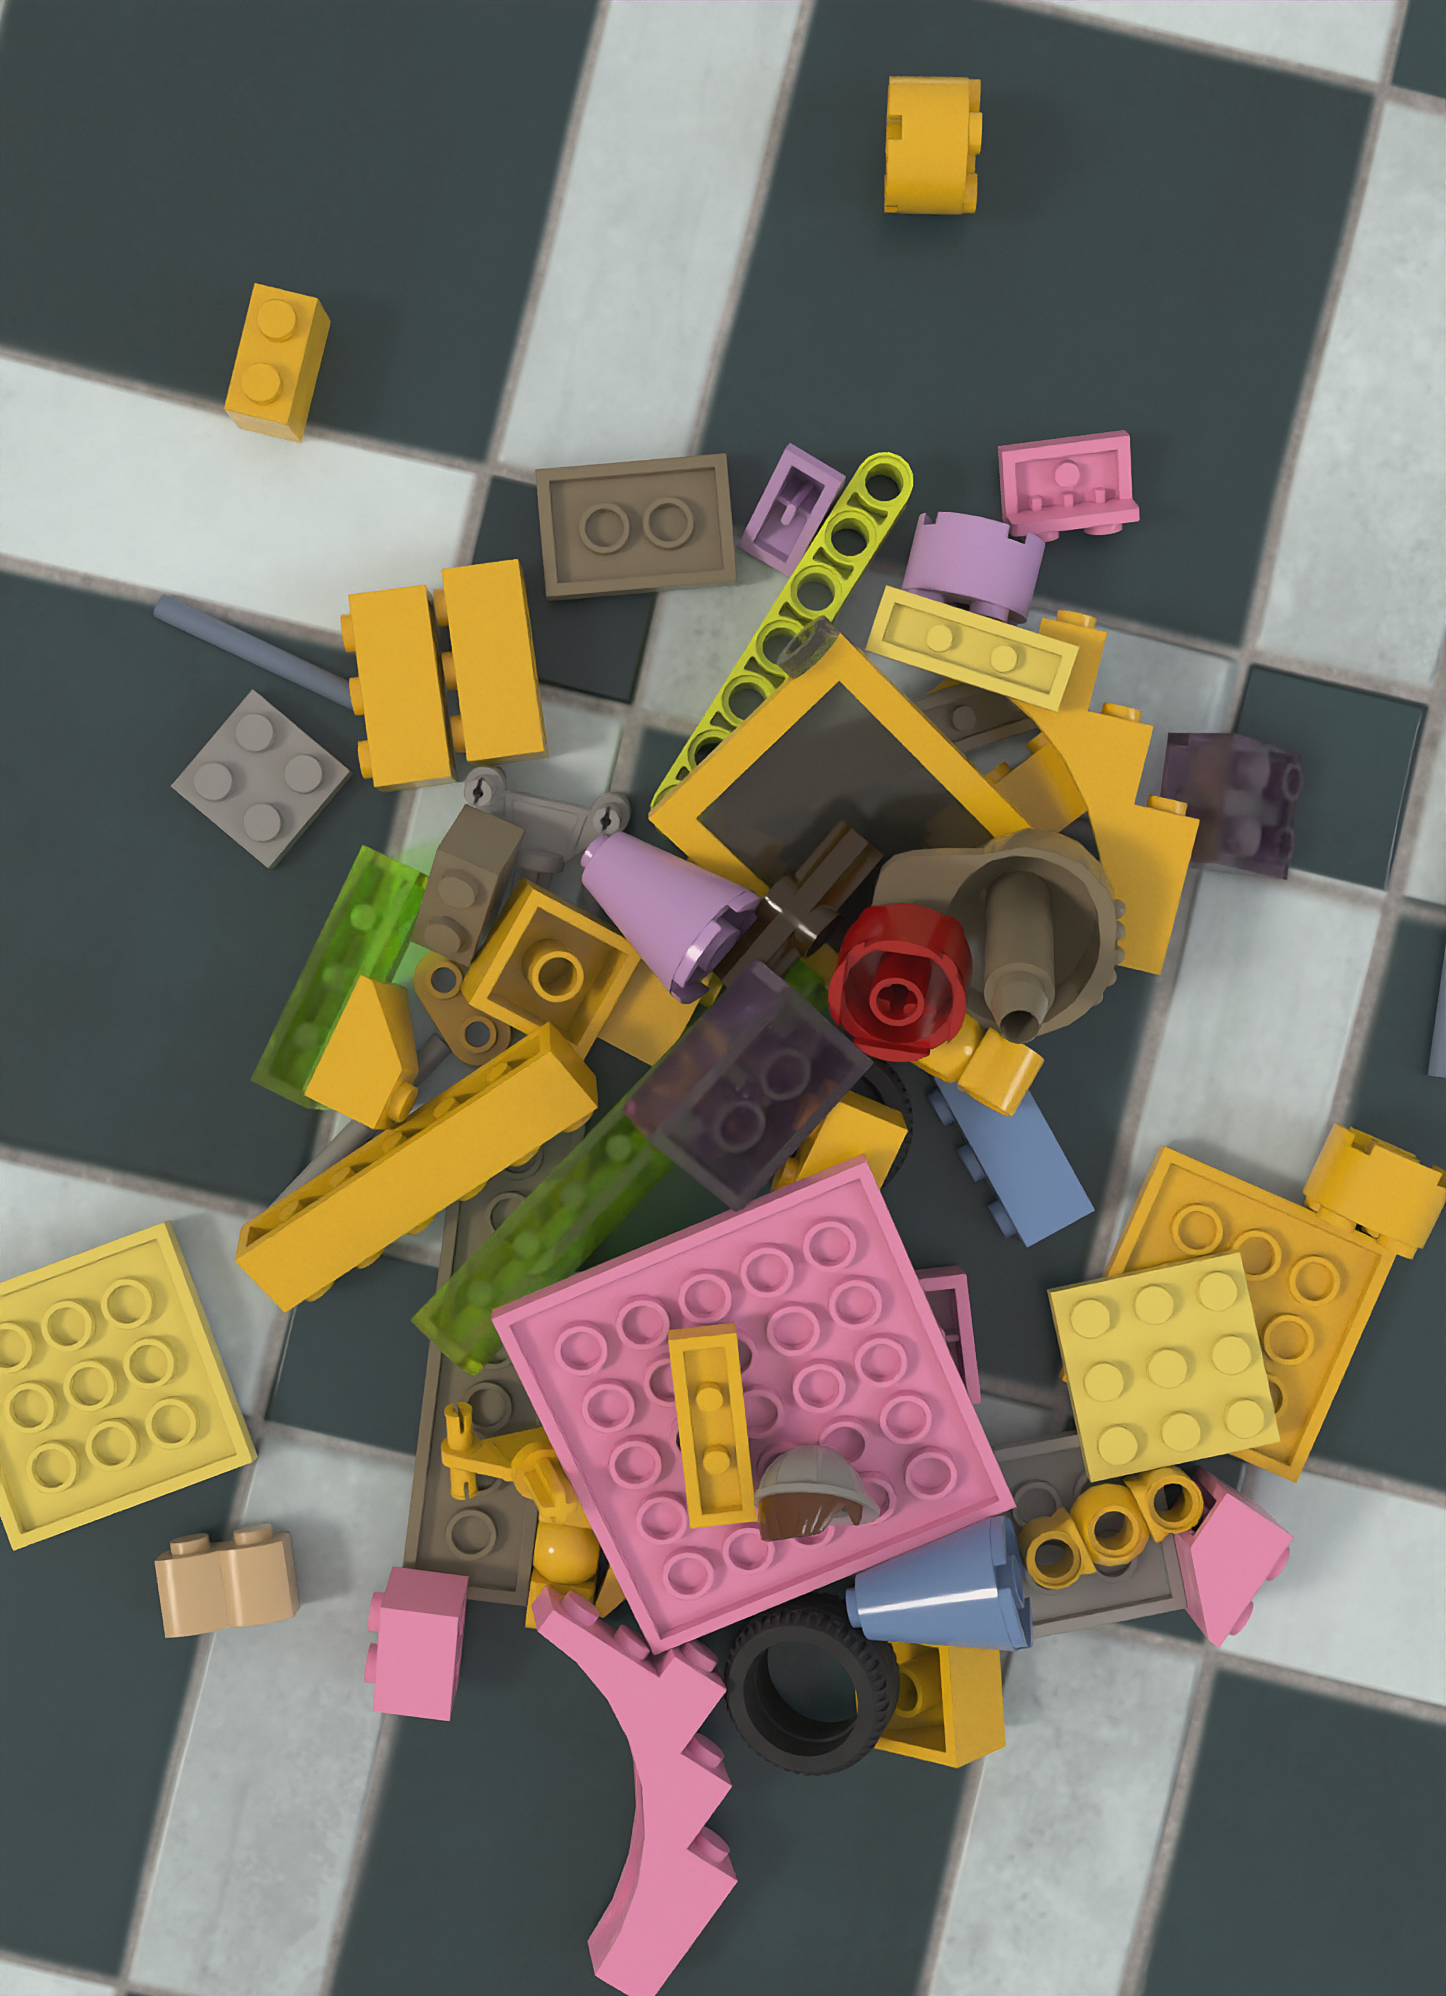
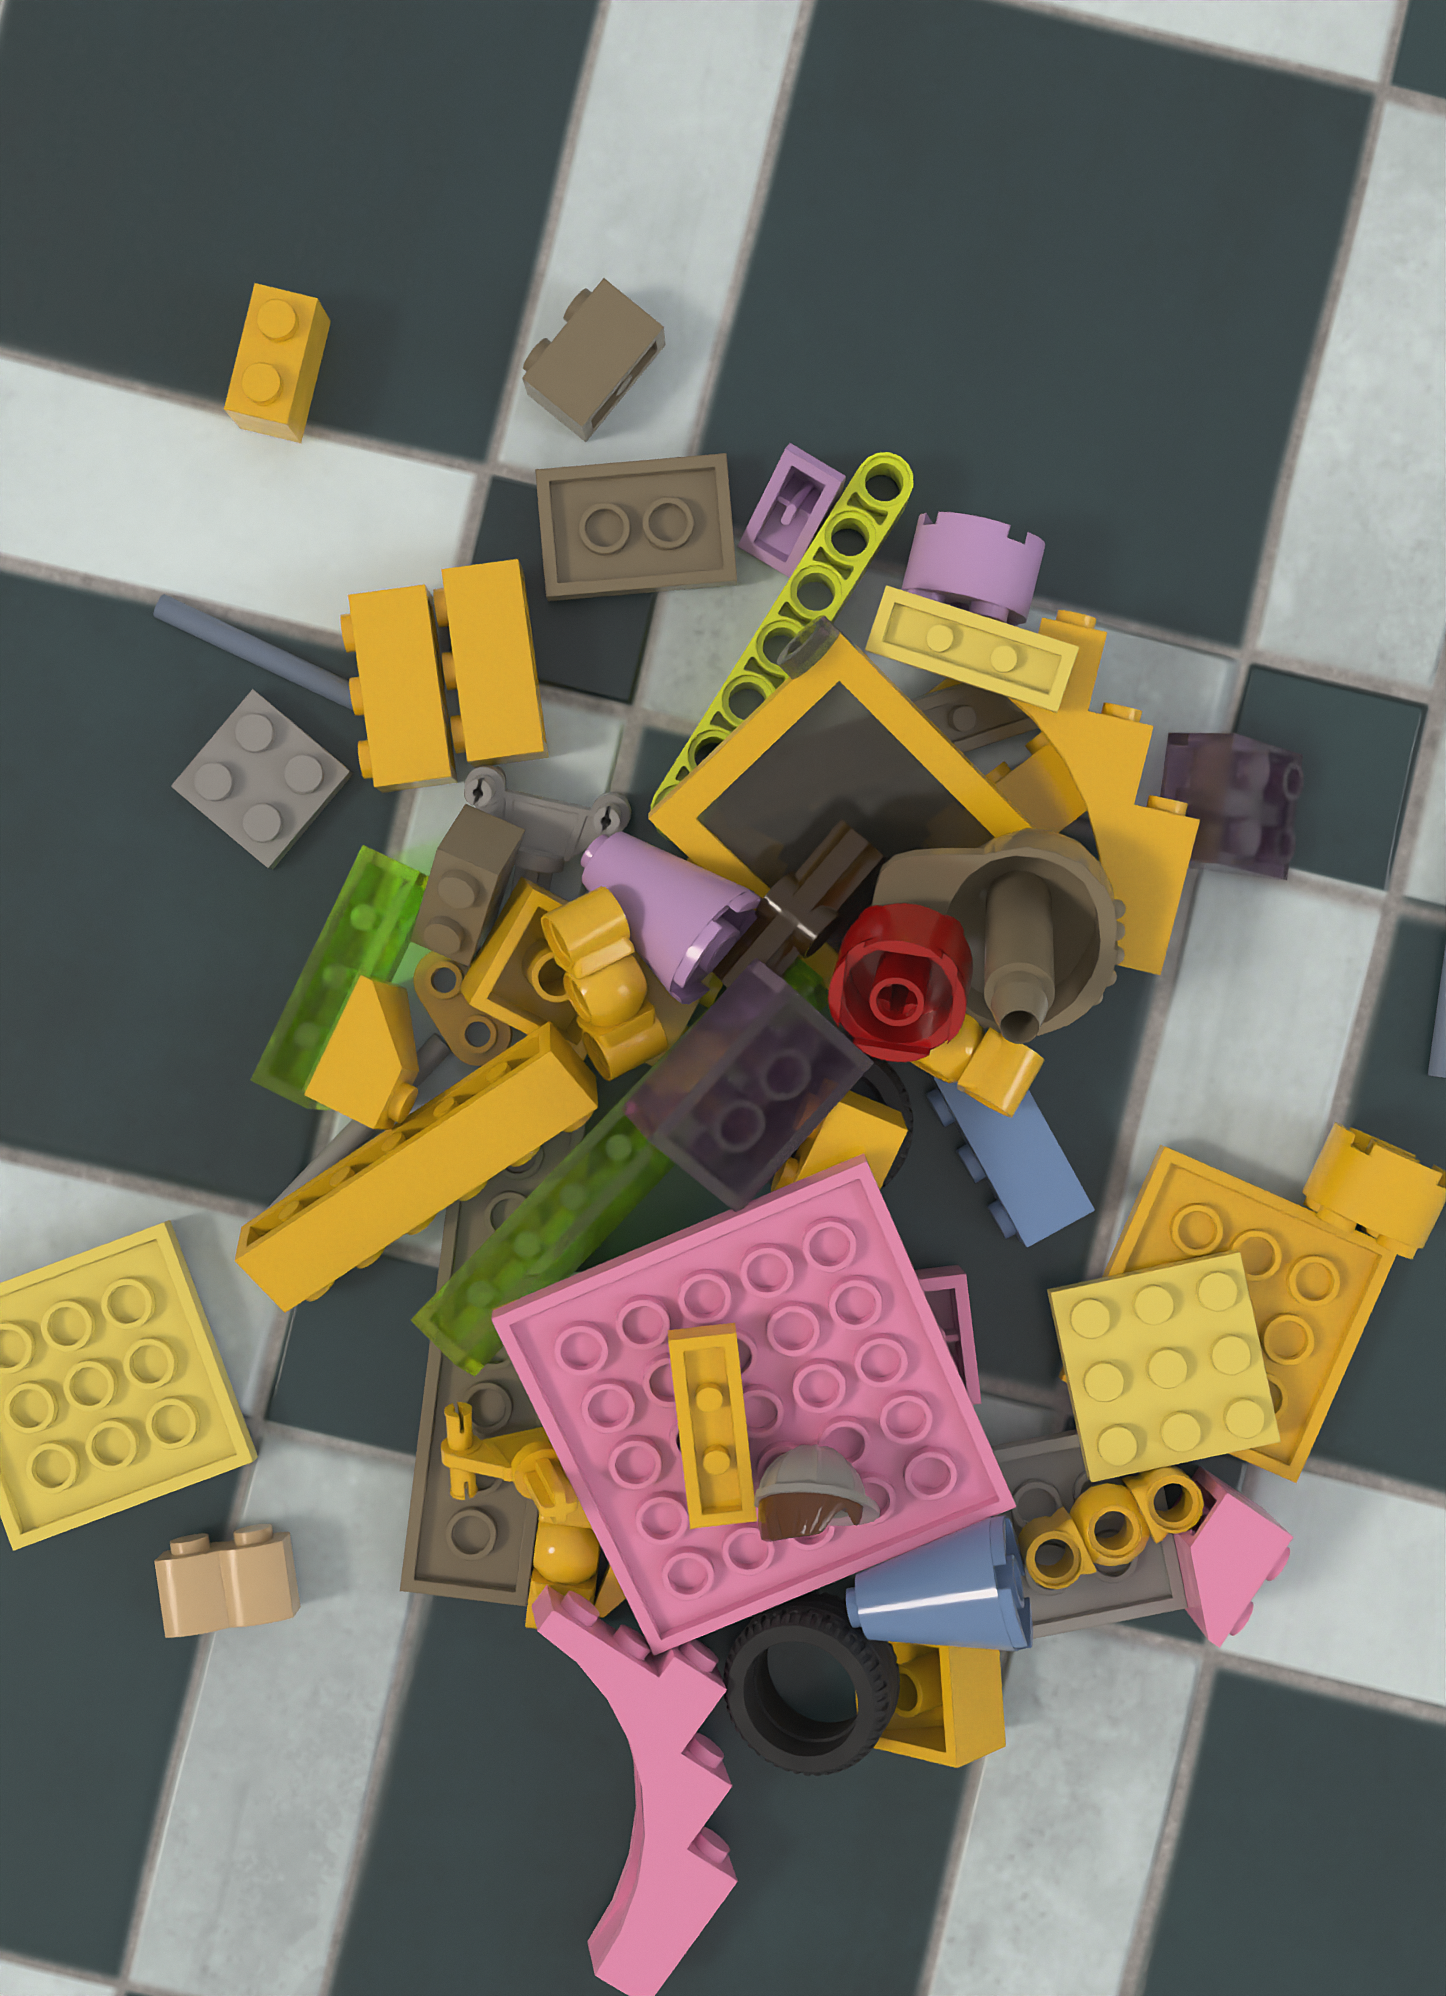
(418, 1643): bright pink brick -> none
(592, 358): none -> dark tan brick
(604, 982): none -> yellow piece
(932, 145): yellow brick -> none
(1067, 485): bright pink bracket -> none

